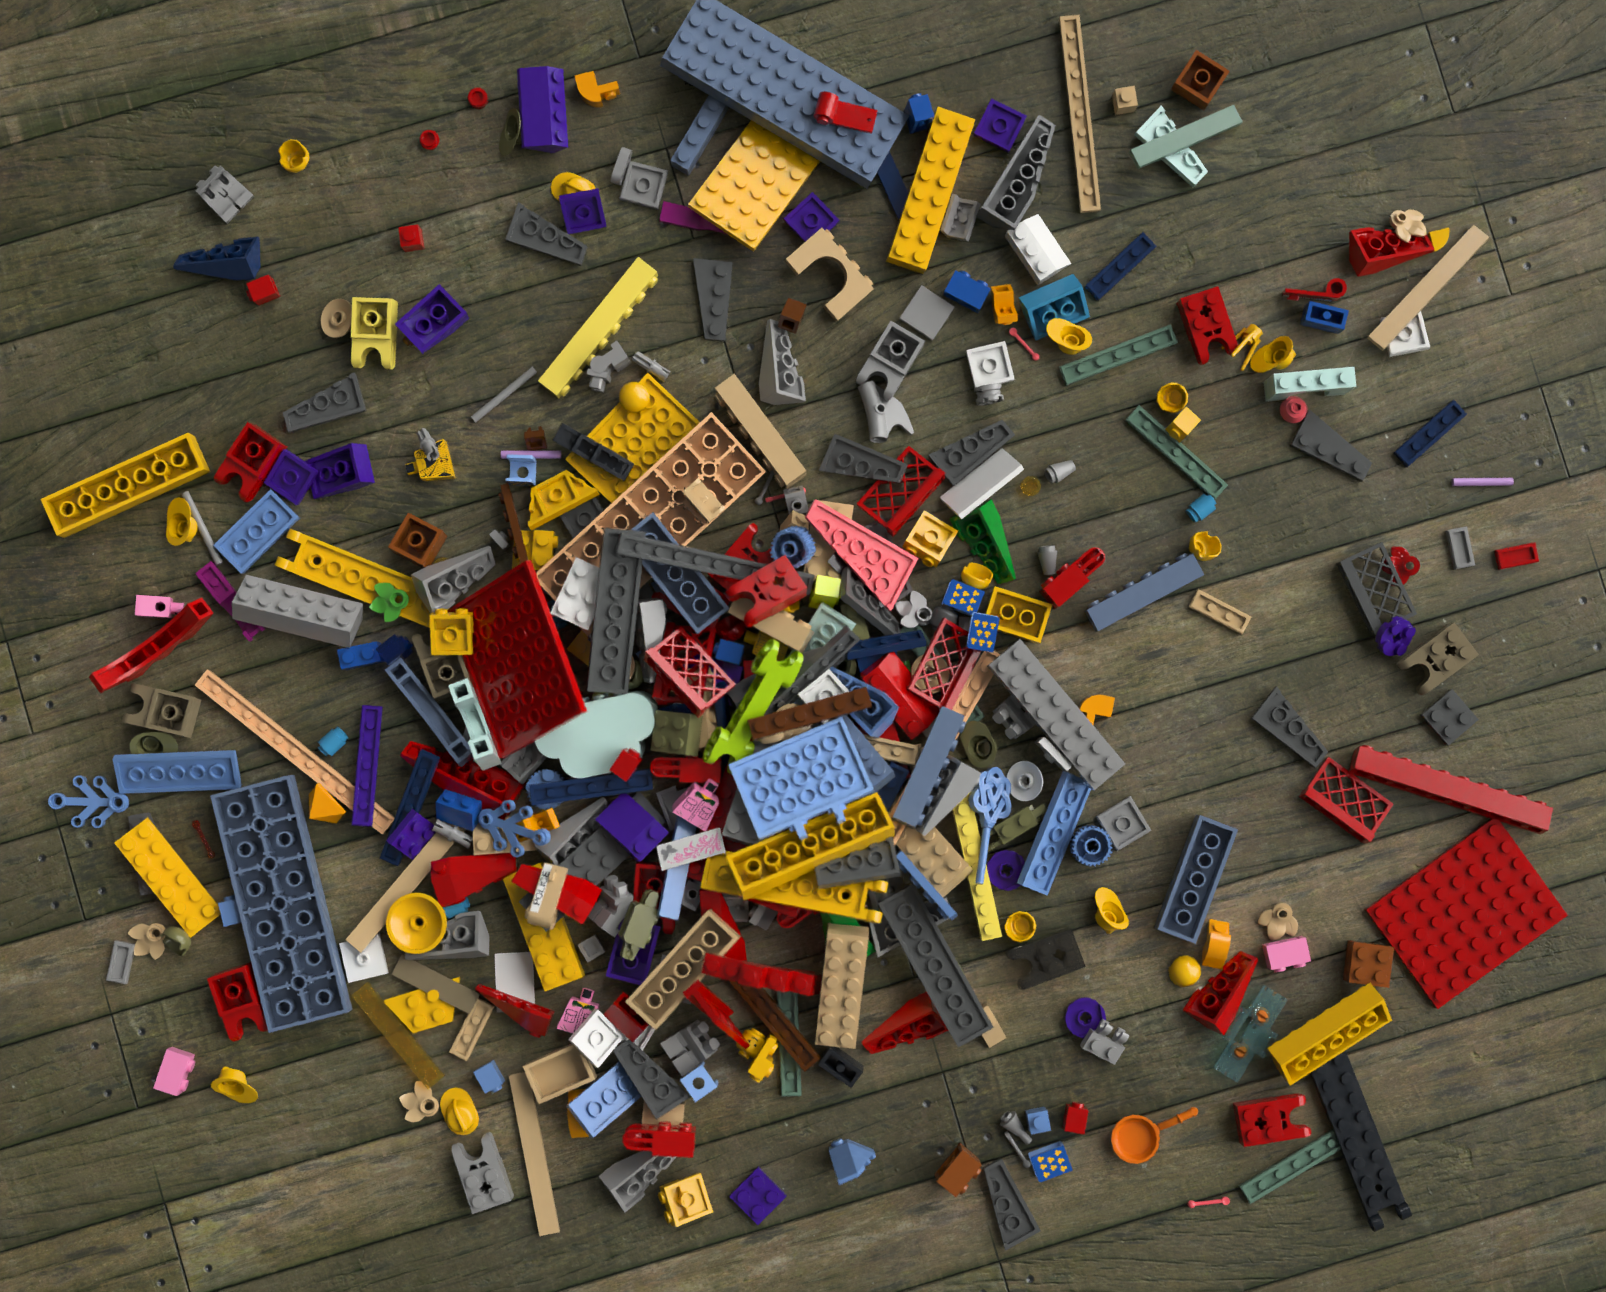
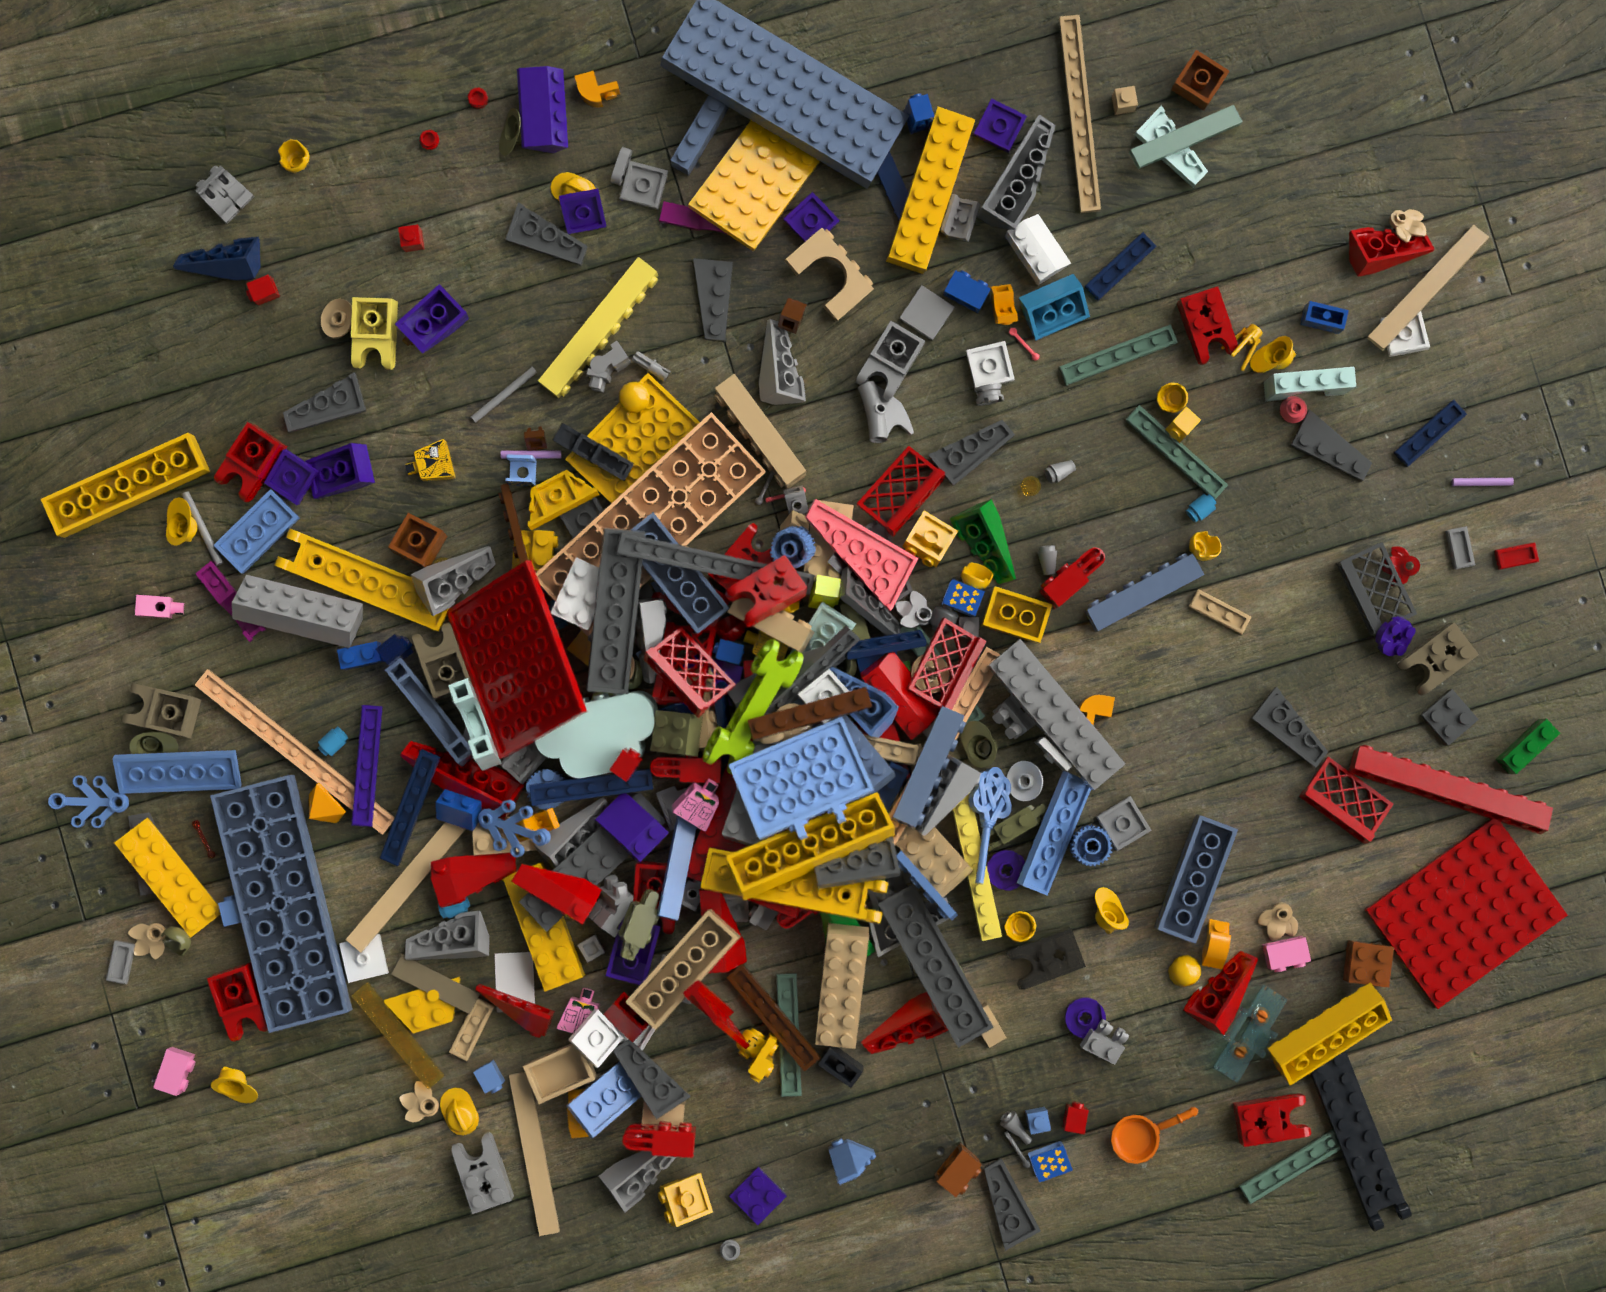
(155, 648): red arch -> none
(386, 601): bright green plate -> none
(403, 926): yellow dish -> none
(412, 834): dark purple plate -> none
(427, 444): light grey axle -> none
(451, 632): yellow plate -> none
(452, 833): light grey pin -> none
(501, 539): light grey plate -> none
(546, 896): tan door -> none
(690, 849): white sticker -> none
(697, 1041): light grey hips -> none
(698, 1071): light blue piece -> none
(703, 500): tan hinge -> none
(730, 1250): none -> light grey plate
(760, 975): red arch -> none
(835, 112): red door -> none
(856, 460): dark grey wing -> none
(981, 483): white tile -> none
(982, 632): blue piece -> none
(1068, 336): yellow piece -> none
(1225, 1200): coral hinge -> none
(1332, 292): red door -> none
(1439, 238): yellow tile -> none
(1527, 746): none -> green brick

